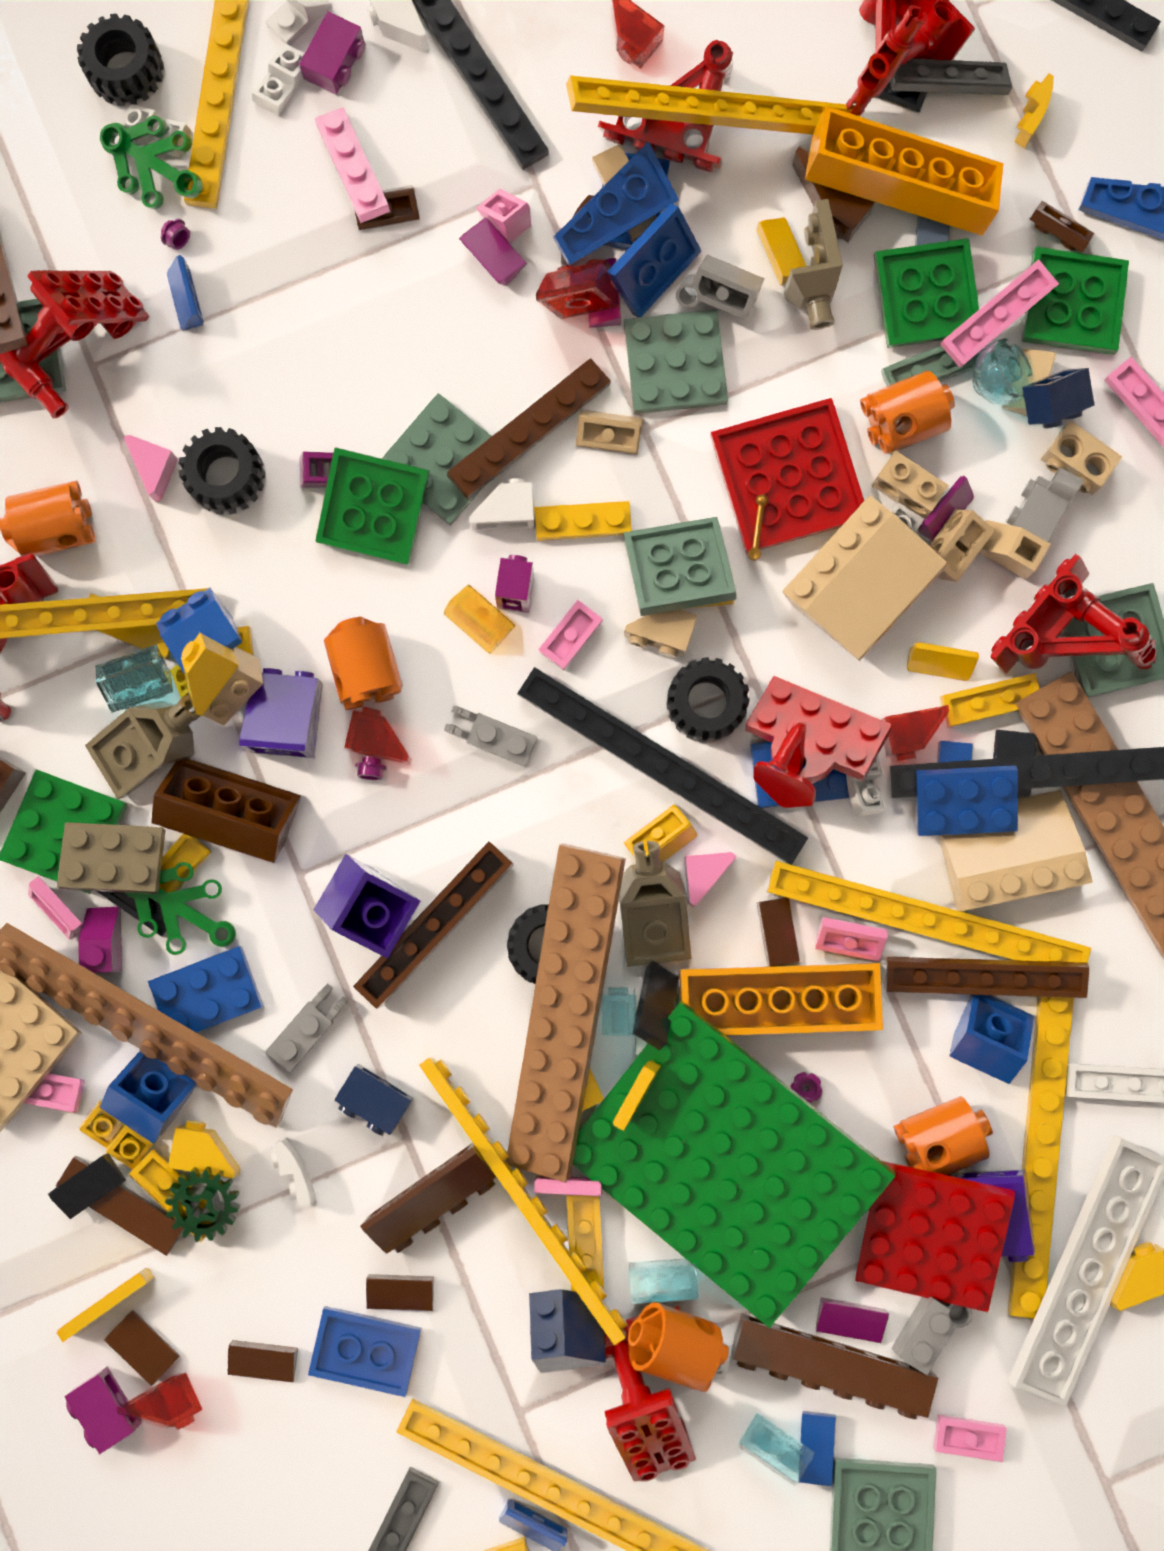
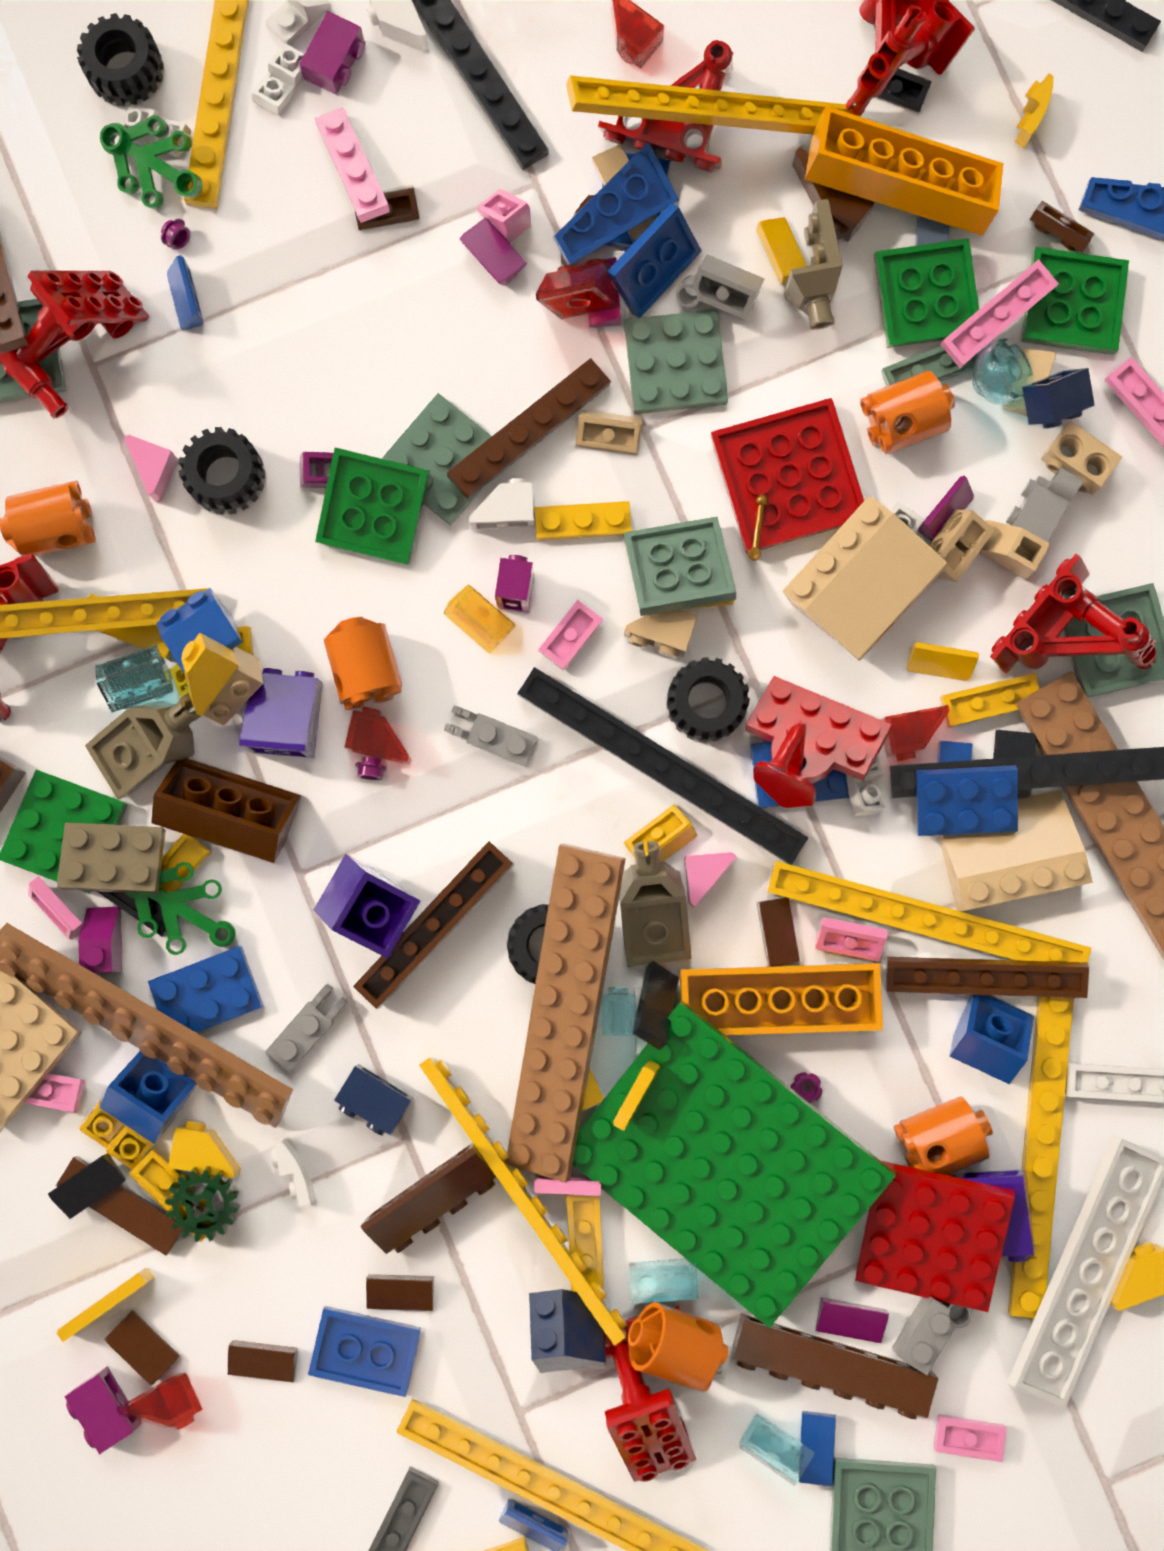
(910, 484): tan brick -> none
(952, 77): dark grey tile -> none

